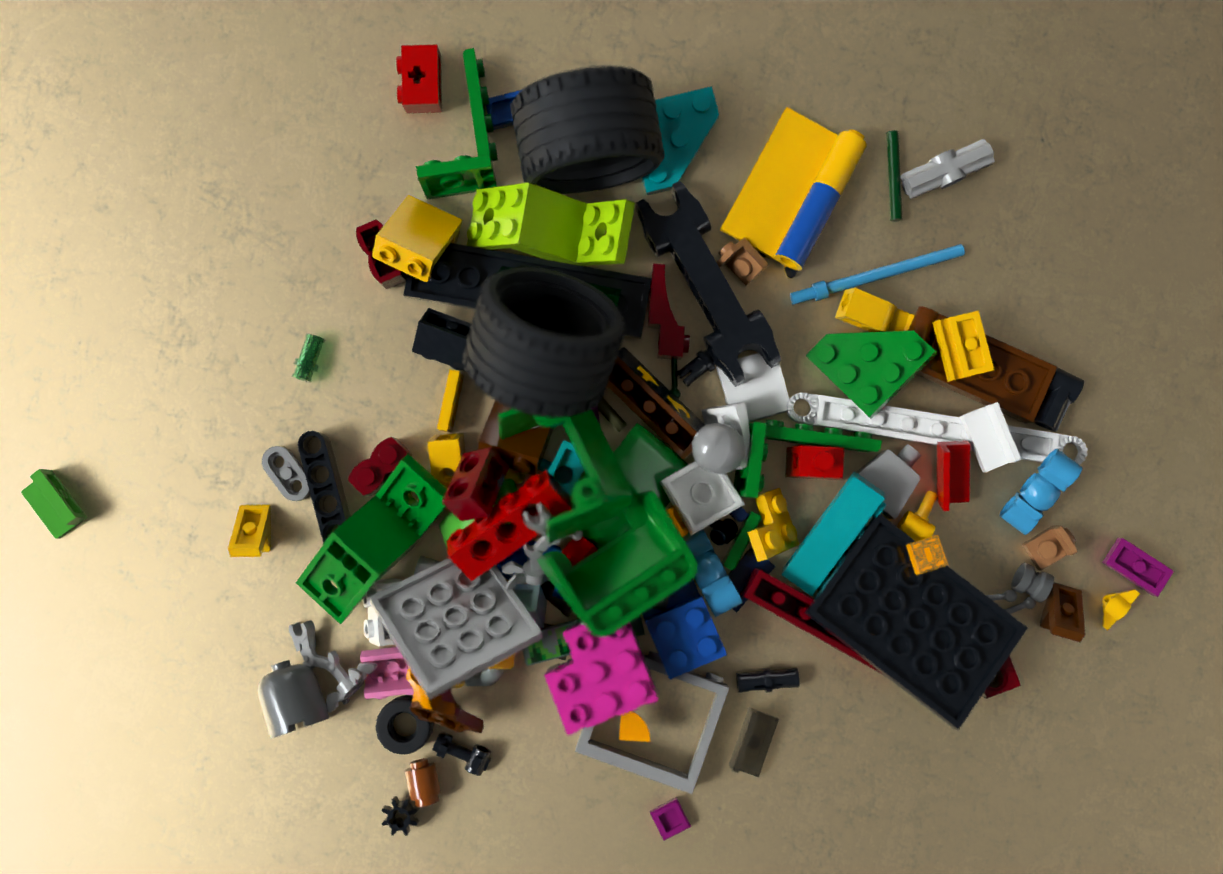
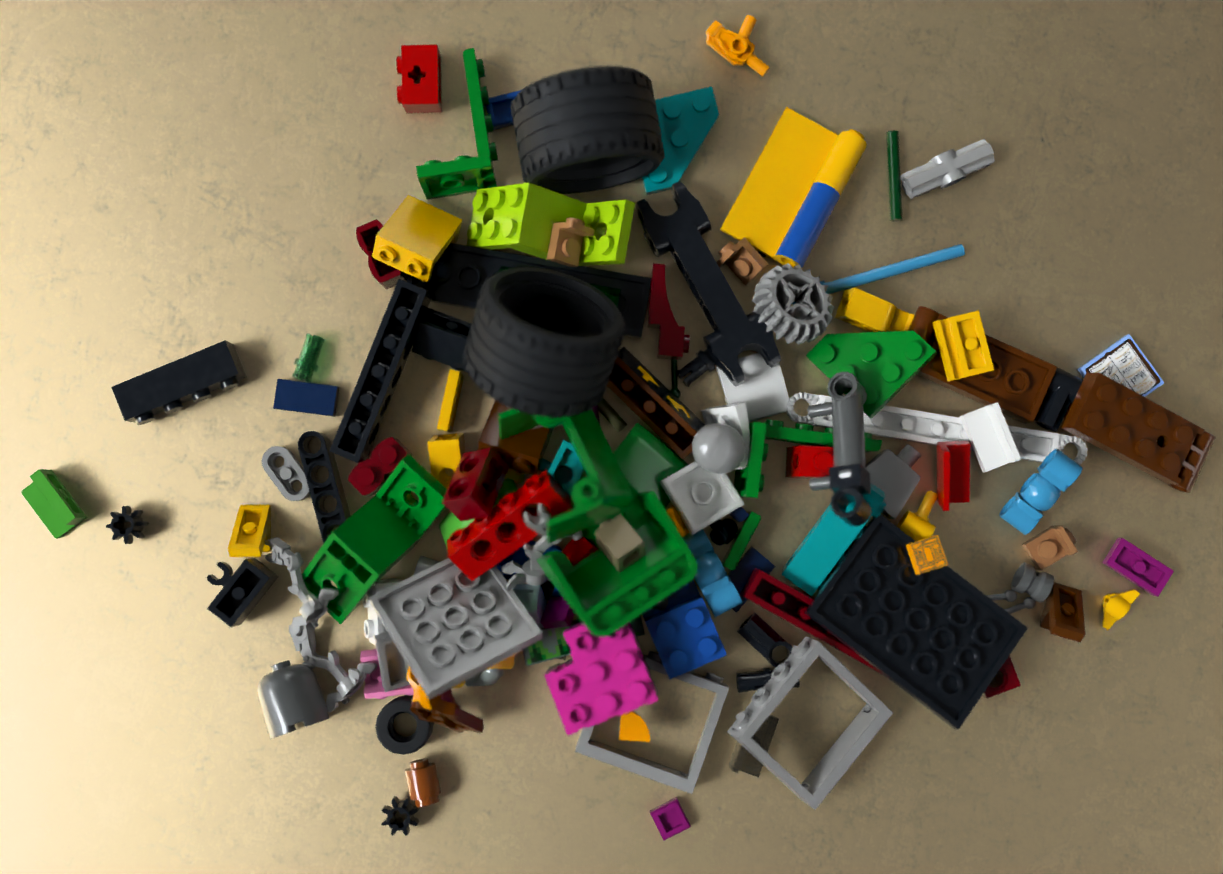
(136, 528): none -> black gear
(179, 382): none -> black brick
(240, 590): none -> black brick
(306, 397): none -> dark blue tile
(312, 607): none -> light grey piece
(381, 372): none -> black brick
(391, 663): none -> light grey tile
(476, 759): black bar -> none
(557, 613): none -> magenta tile
(567, 241): none -> medium nougat bracket
(619, 543): none -> dark tan brick
(736, 47): none -> light orange piece
(763, 638): none -> black piece
(778, 531): yellow plate -> none
(779, 290): none -> light grey gear
(843, 751): none -> light grey window
(849, 475): none -> dark grey piece
(1125, 365): none -> tile
(1138, 431): none -> reddish brown hinge

